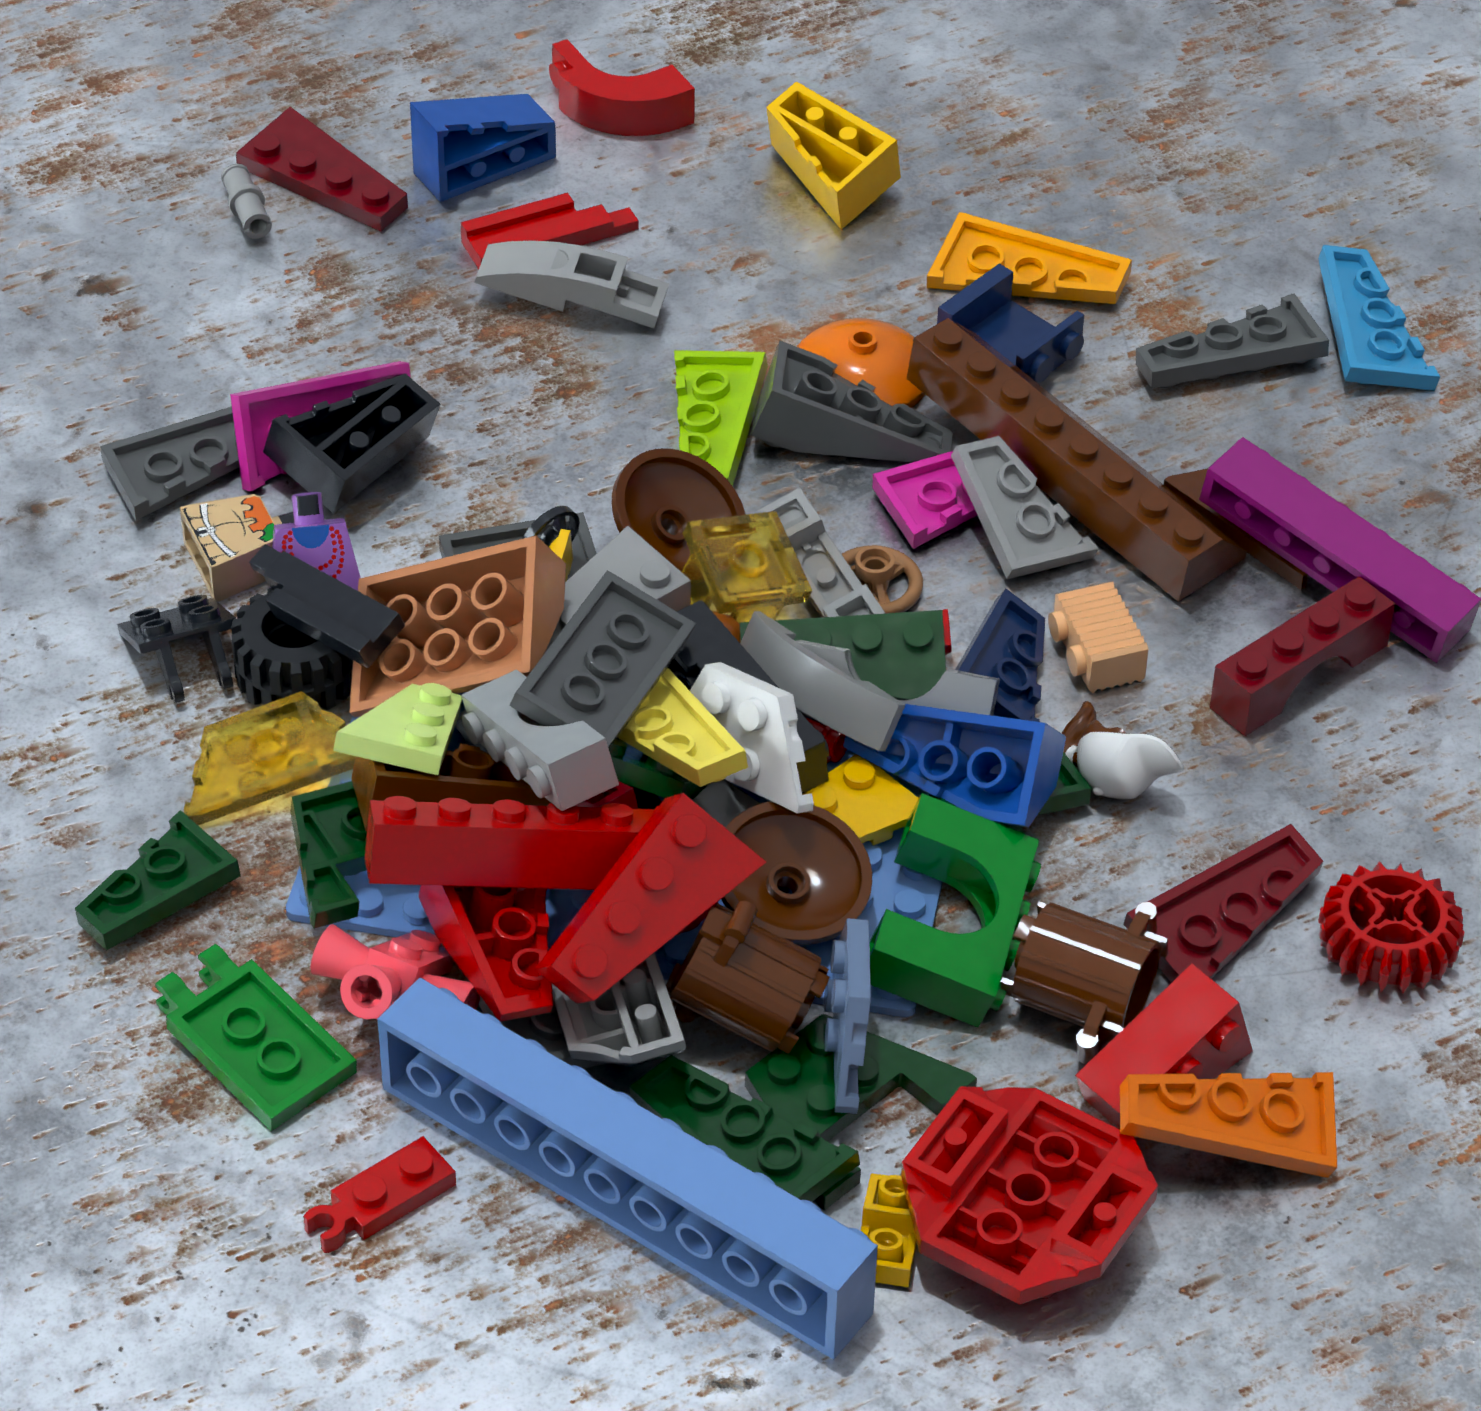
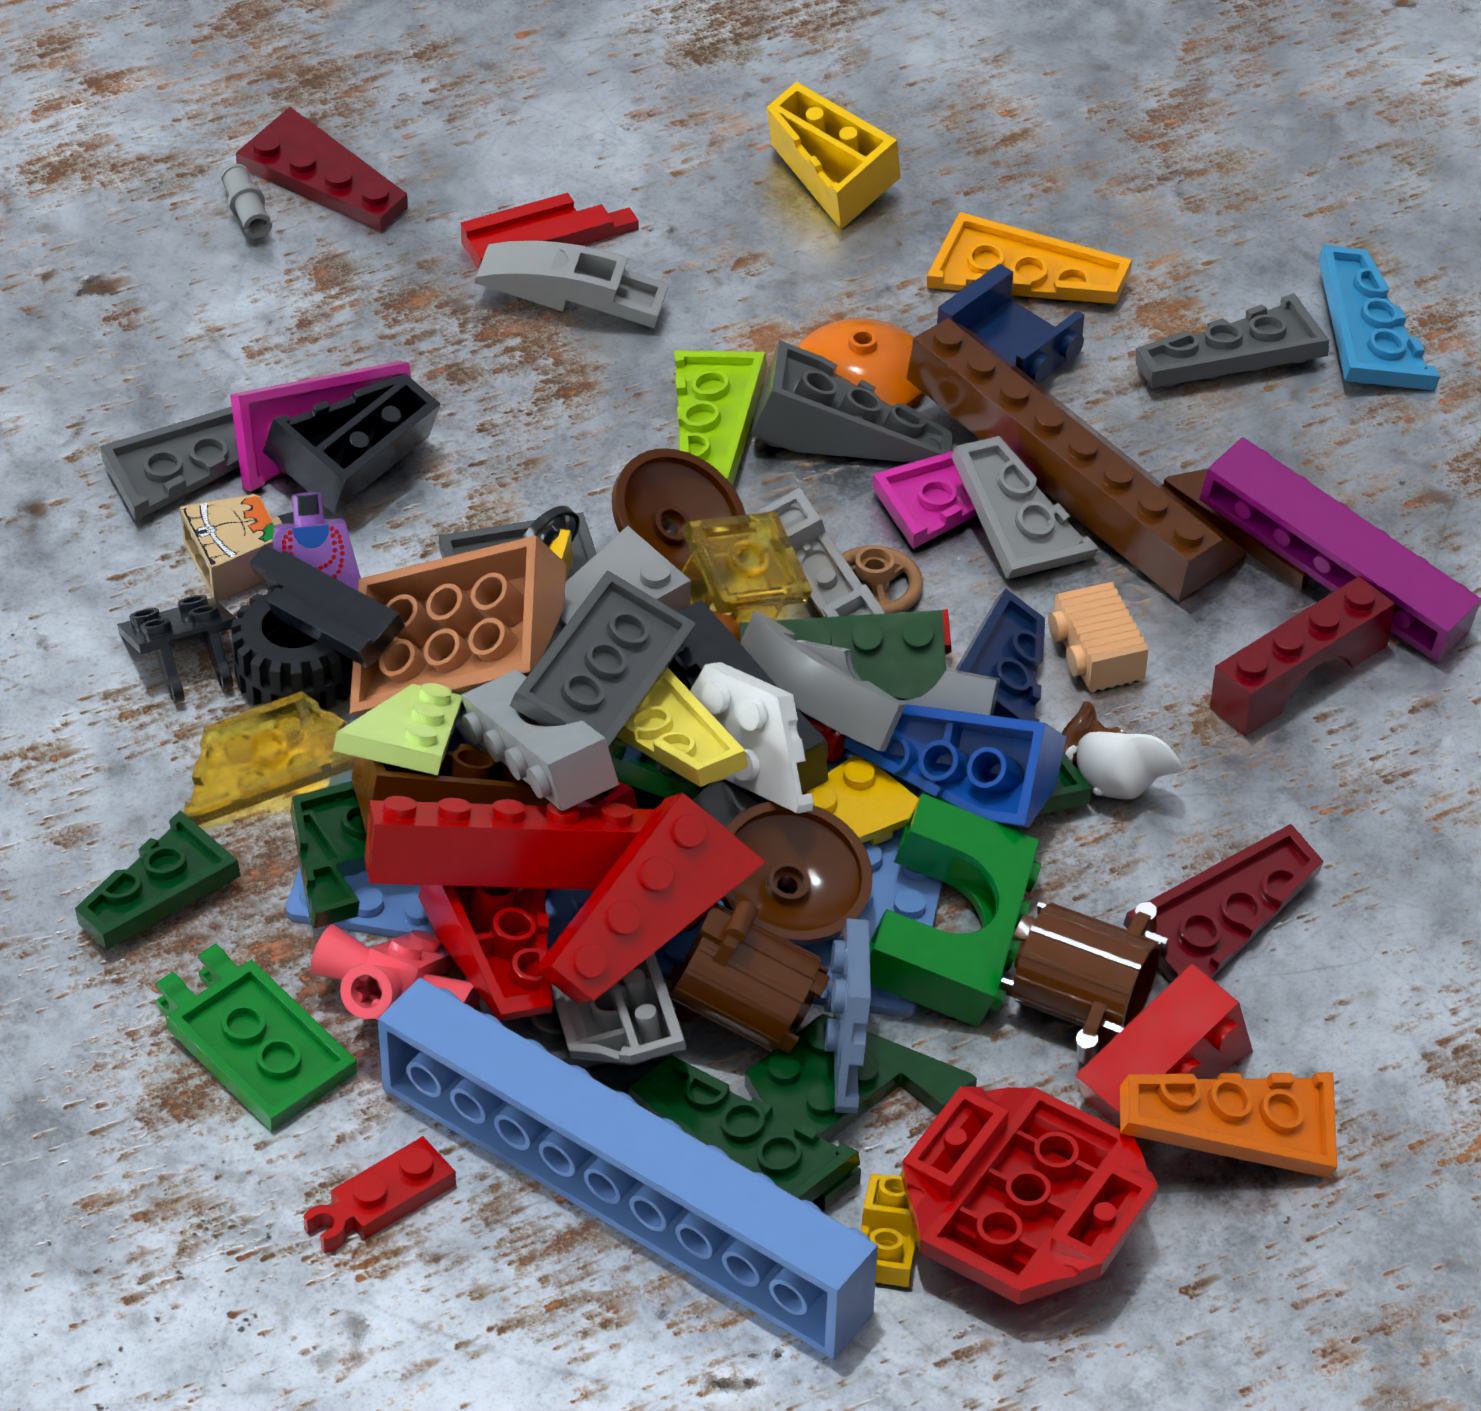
(477, 141): blue wedge -> none
(620, 104): red arch -> none
(1391, 915): red gear -> none

